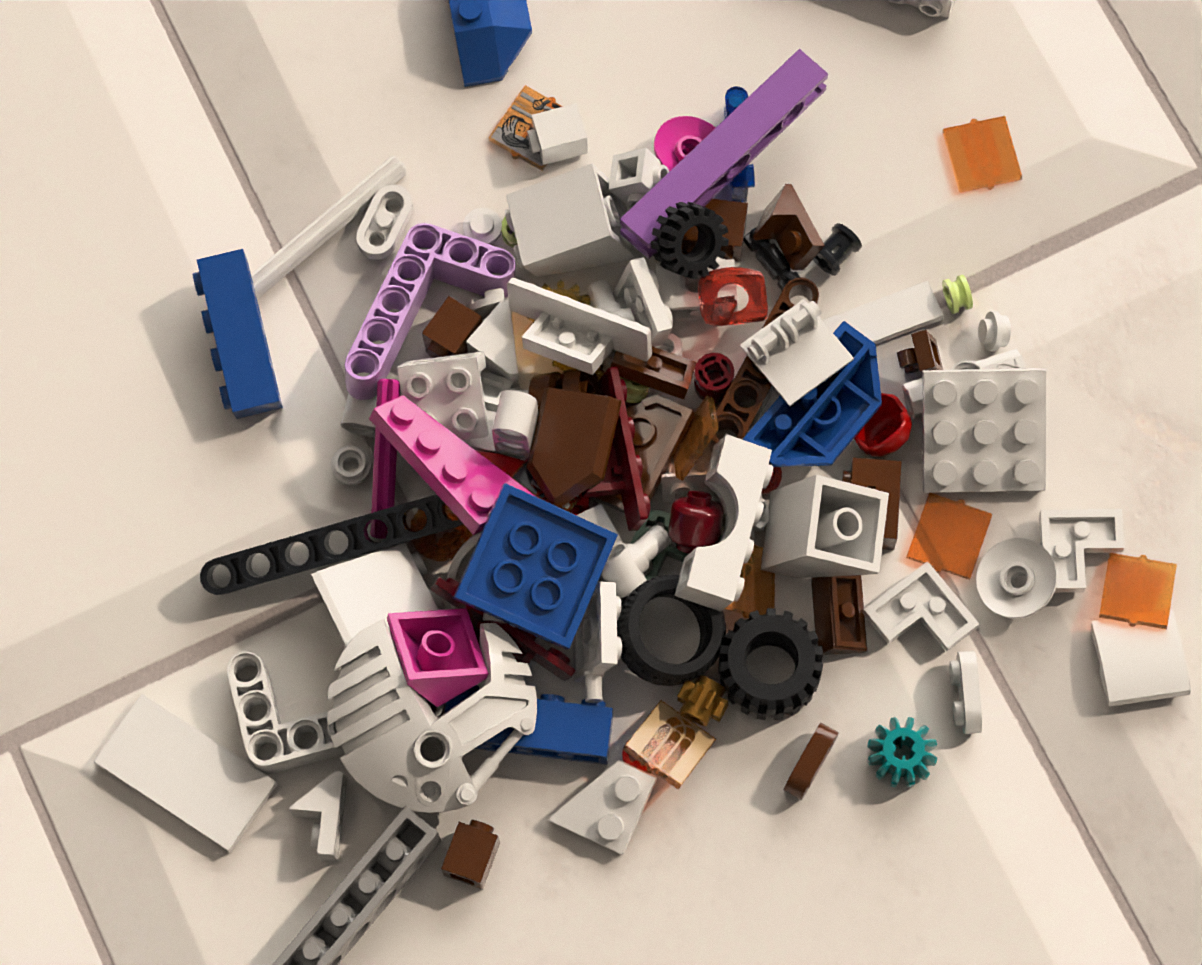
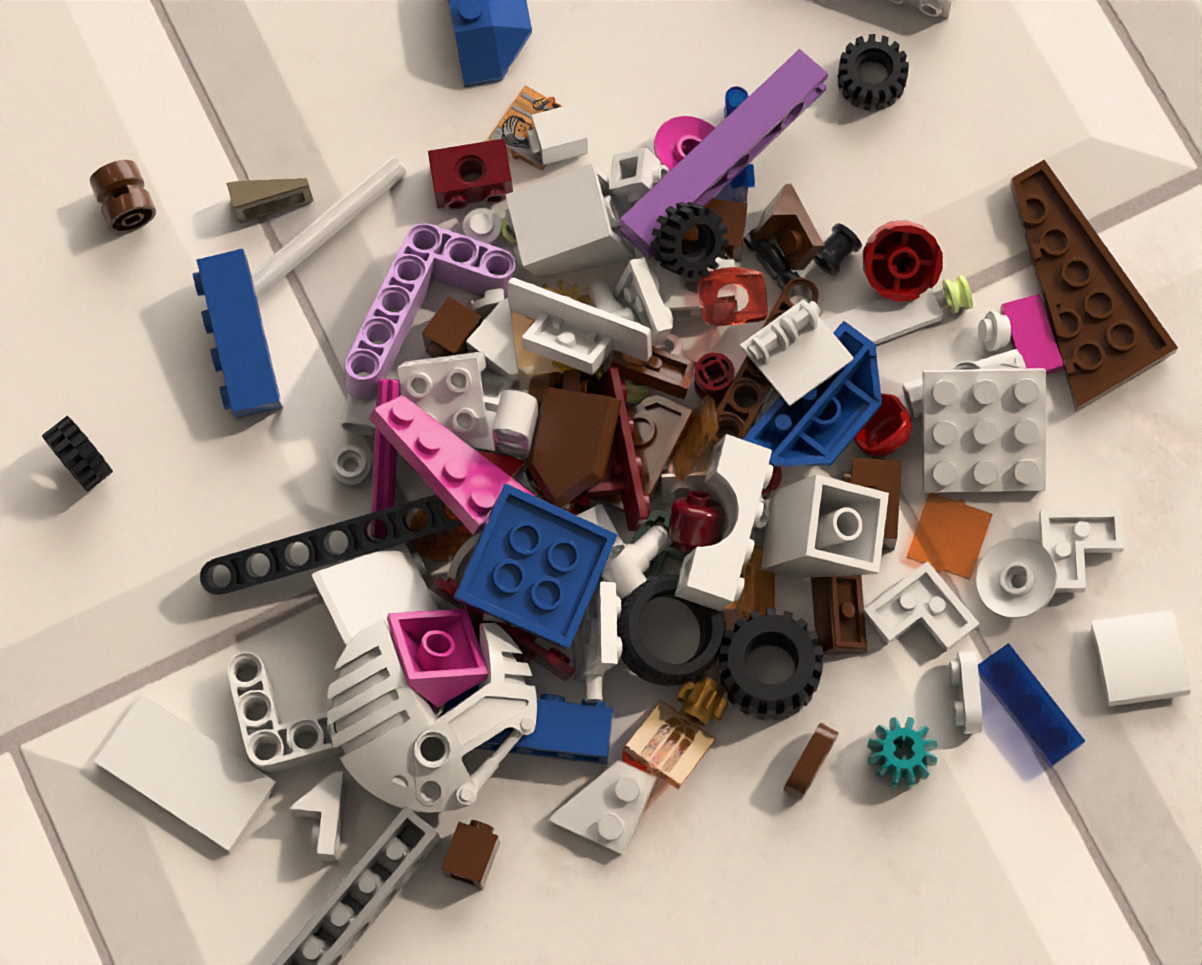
(77, 453): none -> black tyre
(122, 195): none -> reddish brown wheel
(265, 197): none -> dark tan slope
(384, 224): white plate -> none
(453, 163): none -> dark red brick
(877, 52): none -> black tyre
(902, 260): none -> red cylinder
(923, 355): reddish brown tile -> none
(982, 154): clear orange piece -> none
(1030, 705): none -> clear blue plate
(1033, 334): none -> dark pink tile
(1091, 303): none -> reddish brown wing
(1138, 590): clear orange piece -> none

